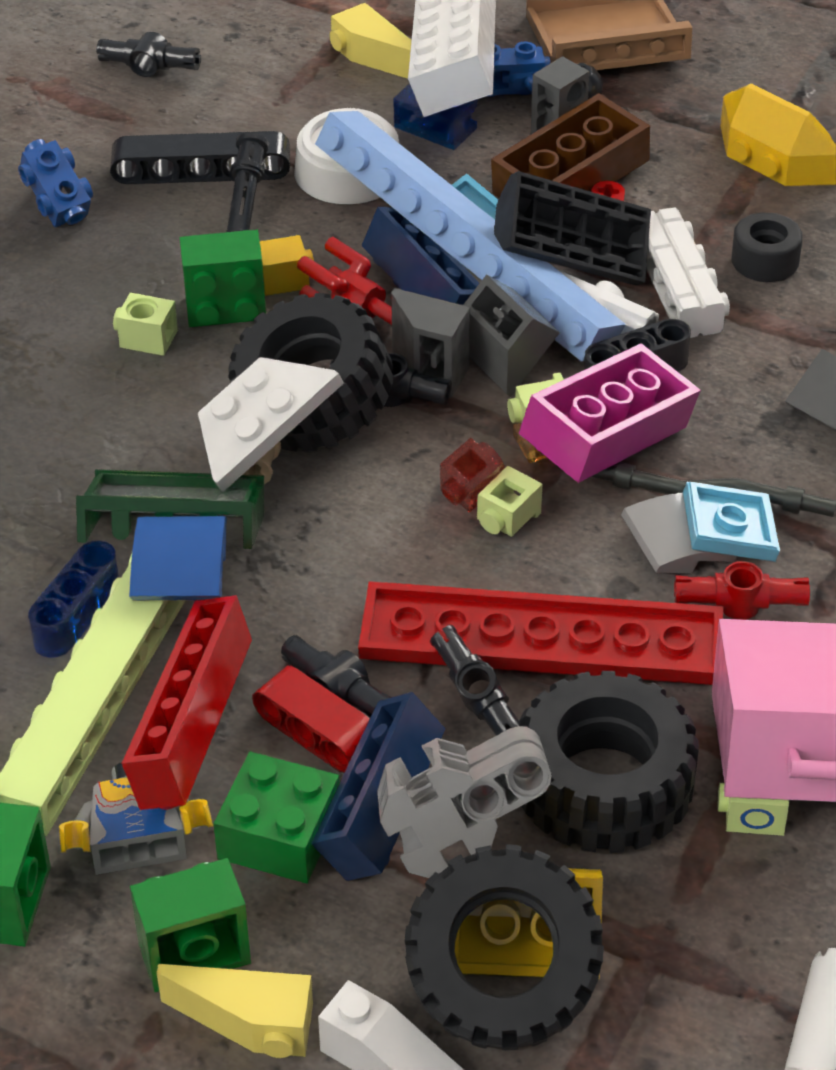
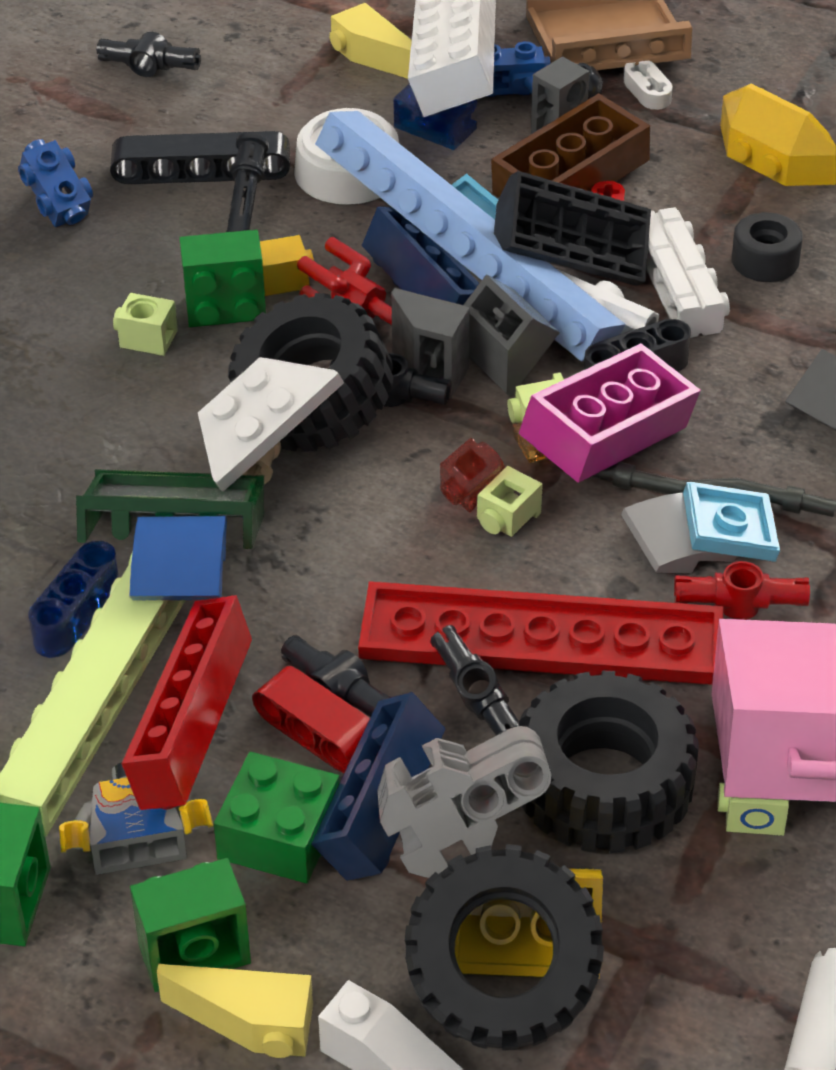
(648, 84): none -> white beam

